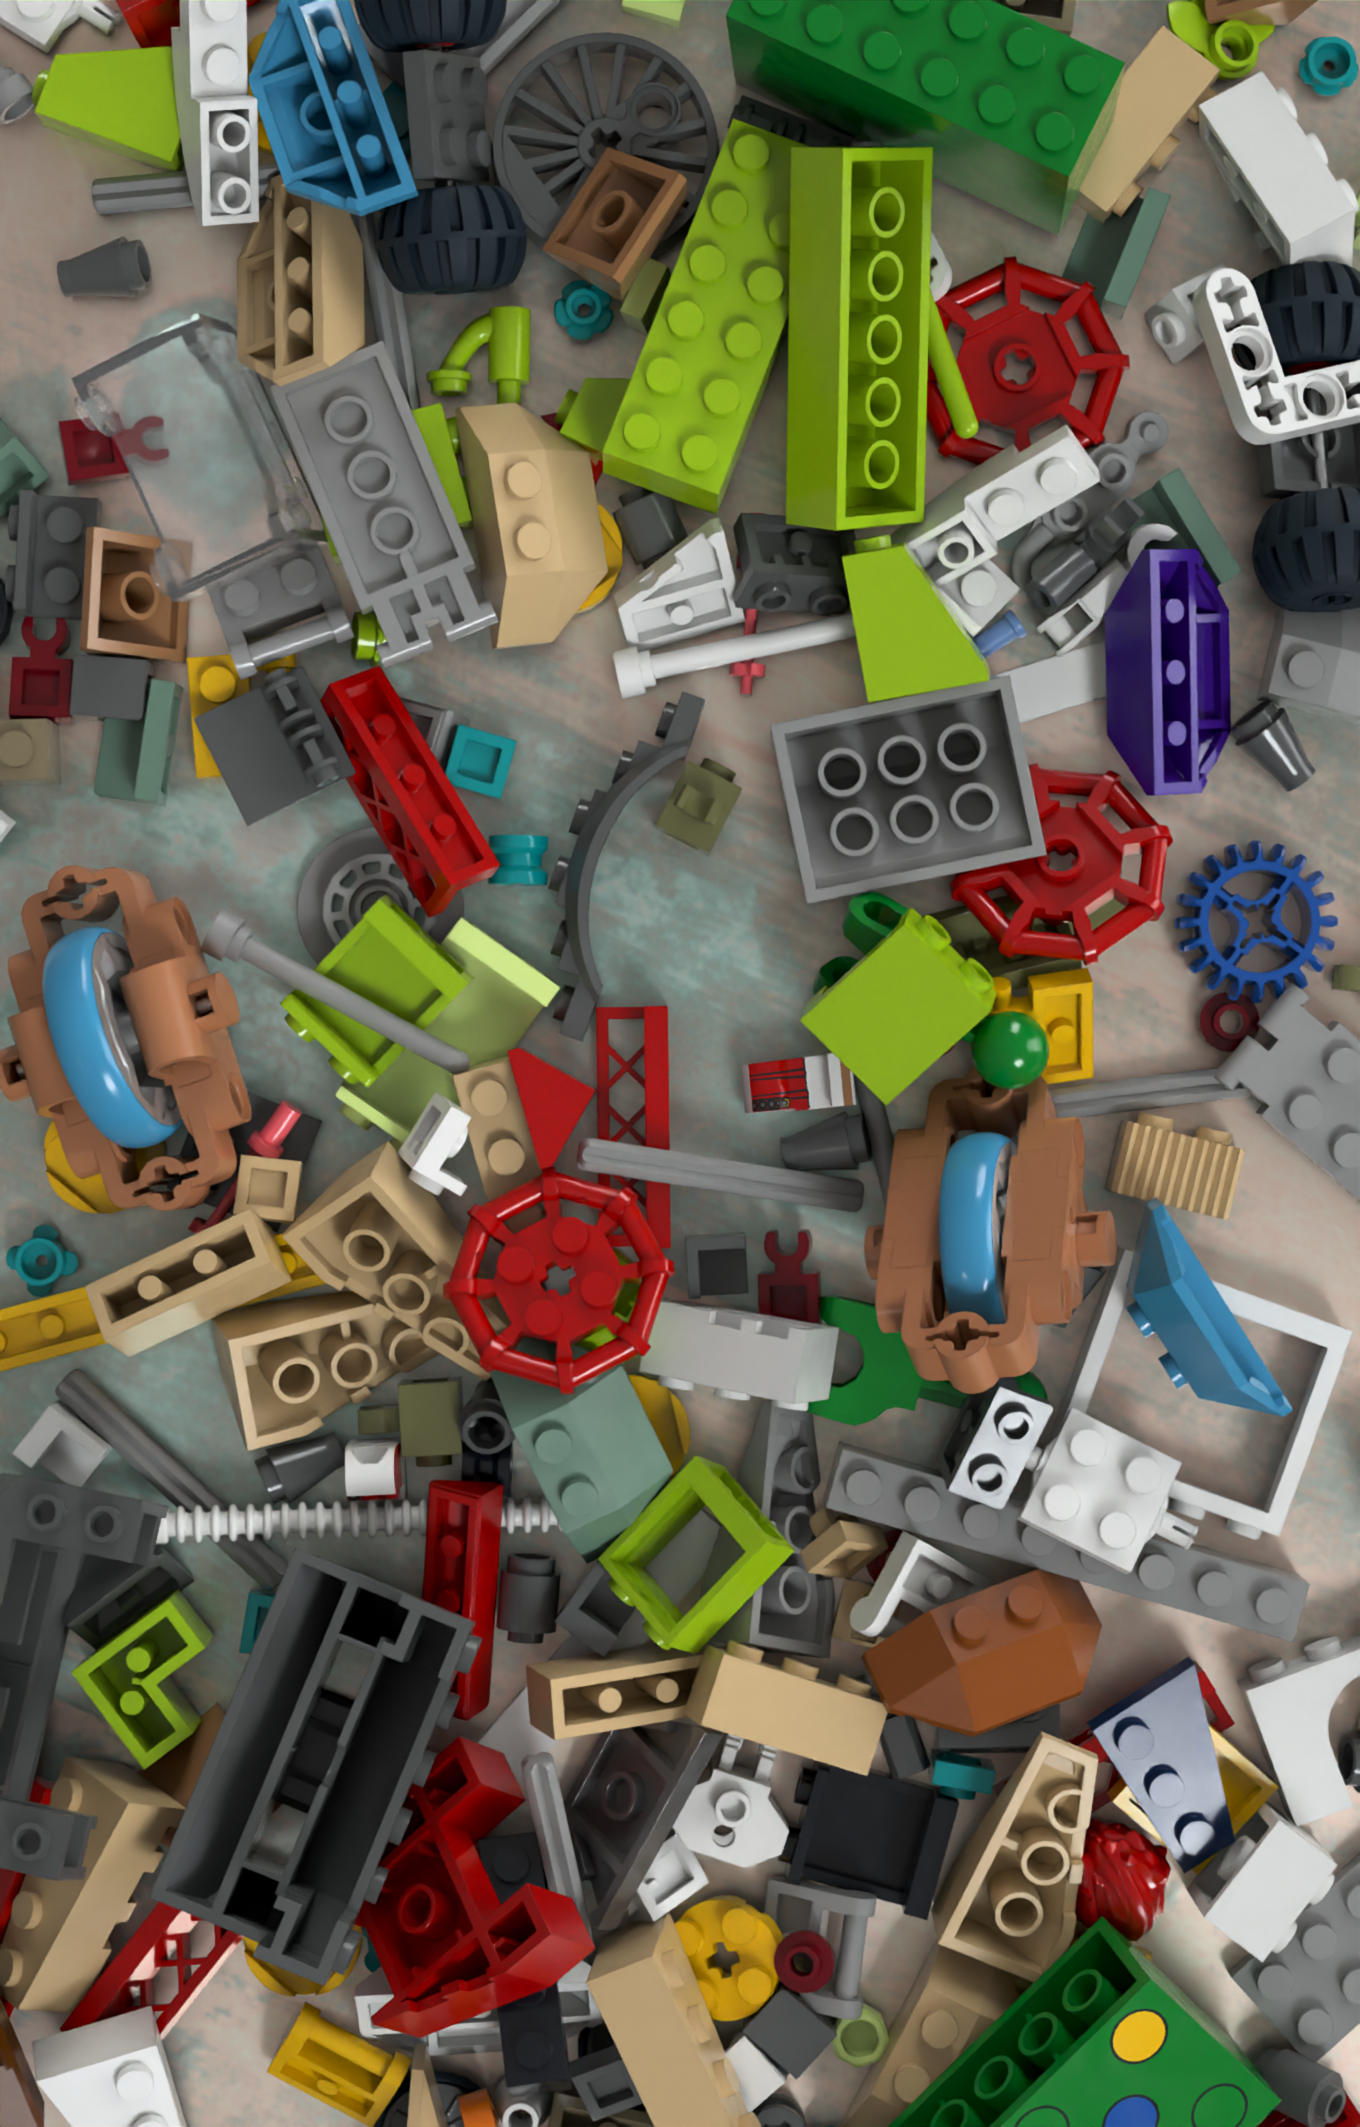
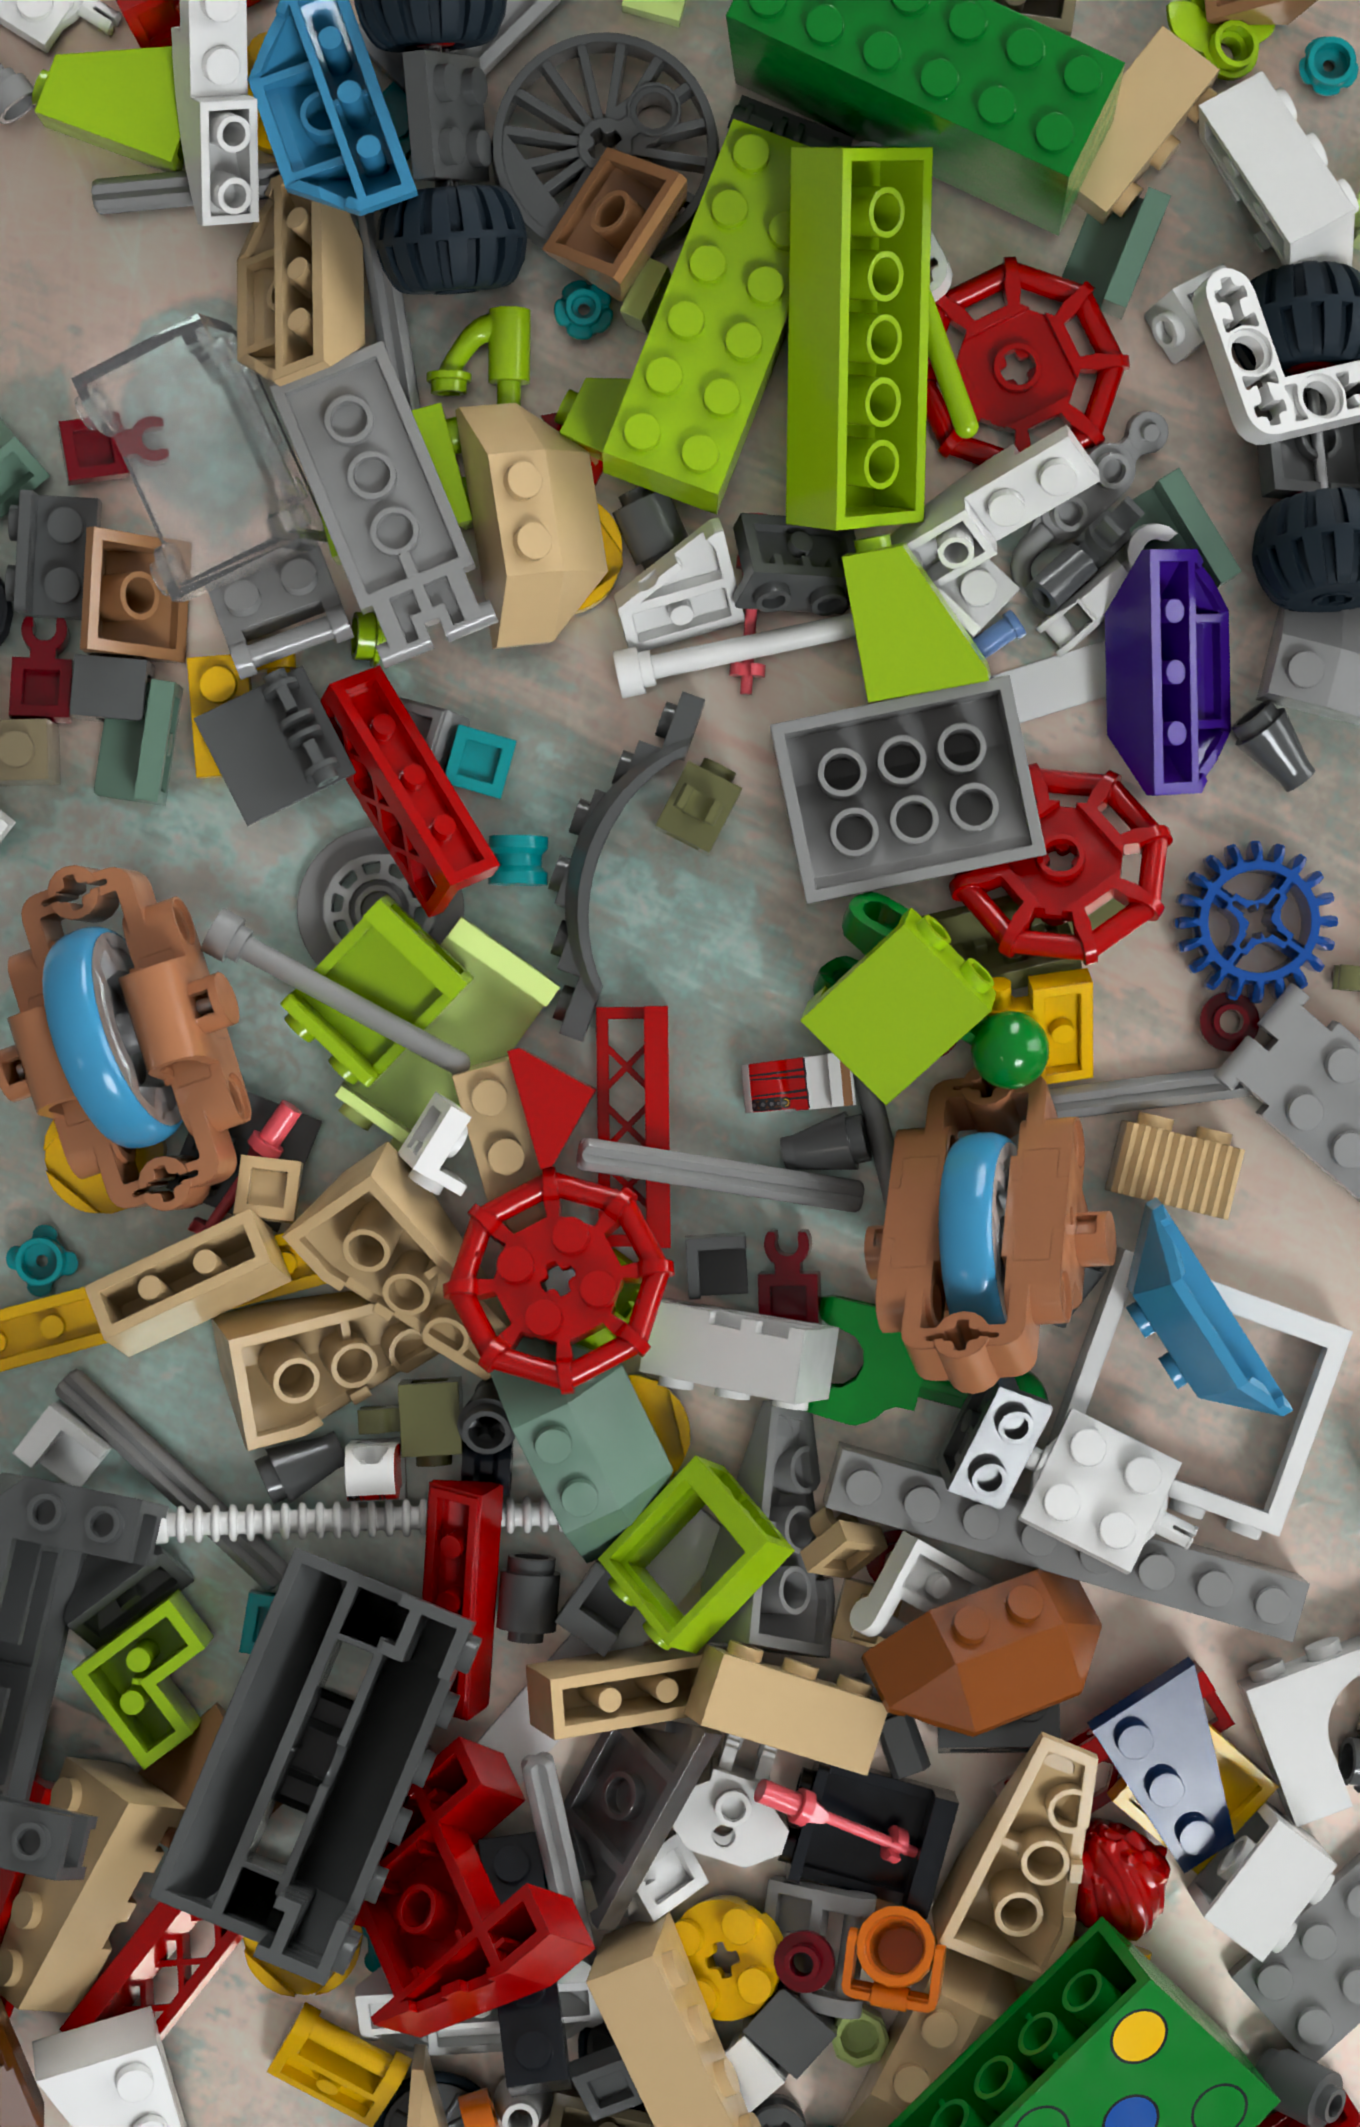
(108, 270): dark grey cone -> none
(803, 1808): none -> coral piece
(896, 1952): none -> orange piece
(961, 1774): teal plate -> none

